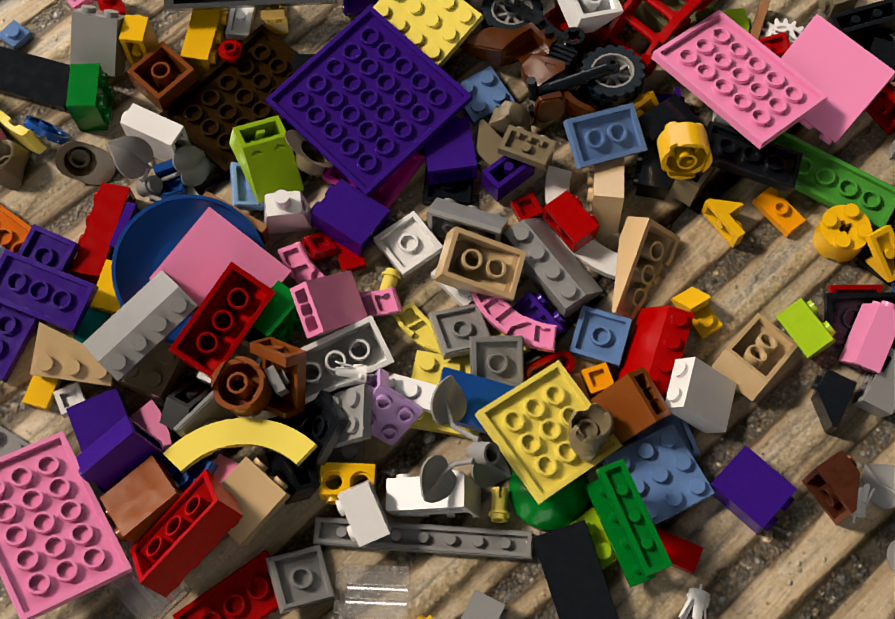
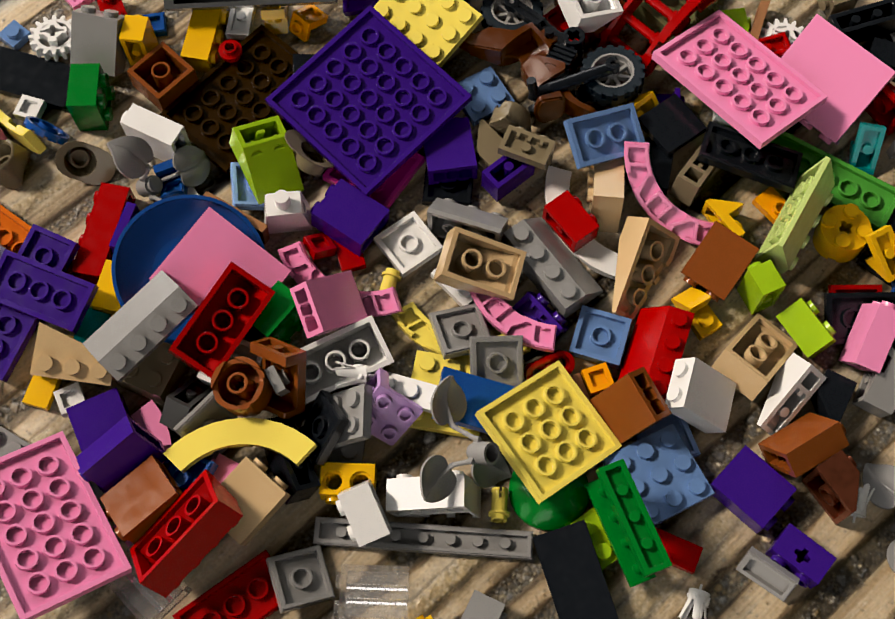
(29, 107): none -> white plate
(51, 38): none -> white gear
(159, 23): none -> blue tile
(305, 20): none -> light orange bracket
(526, 207): red plate -> none
(590, 431): dark tan hair -> none
(654, 200): none -> bright pink tile
(684, 149): yellow brick -> none
(719, 262): none -> dark orange brick
(760, 286): none -> lime brick
(767, 574): none -> light grey tile
(789, 393): none -> white slope
(798, 217): none -> yellowish green slope
(804, 444): none -> dark orange brick
(814, 559): none -> dark purple brick
(867, 147): none -> teal slope

